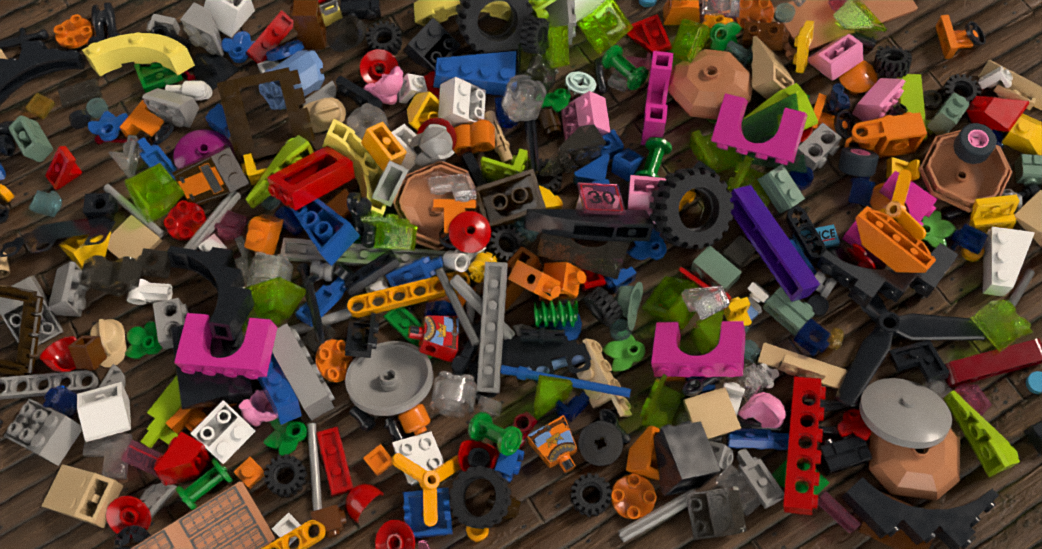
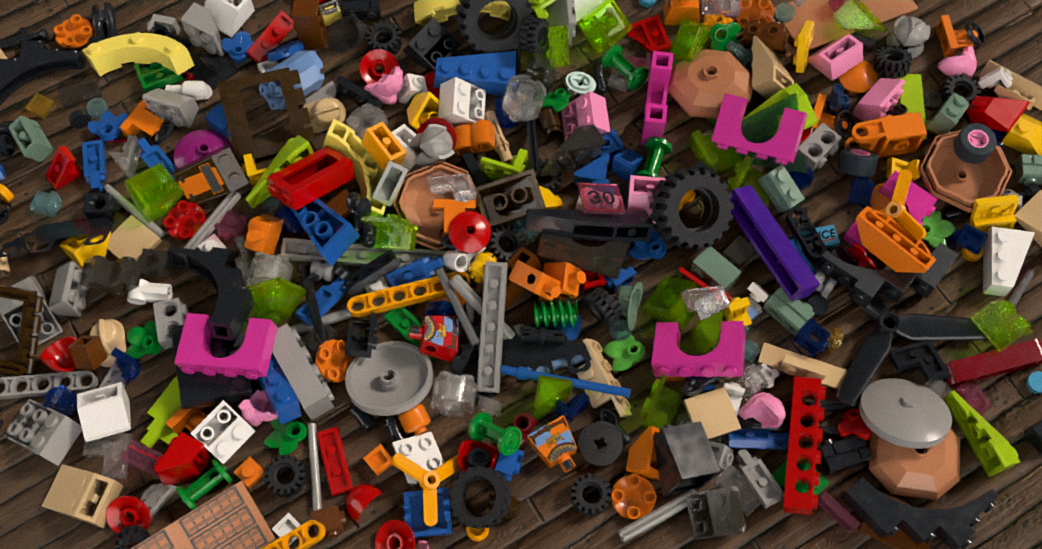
(94, 164): none -> blue hinge
(125, 361): none -> clear blue bracket
(909, 32): none -> light grey helmet
(961, 64): none -> bright pink hair

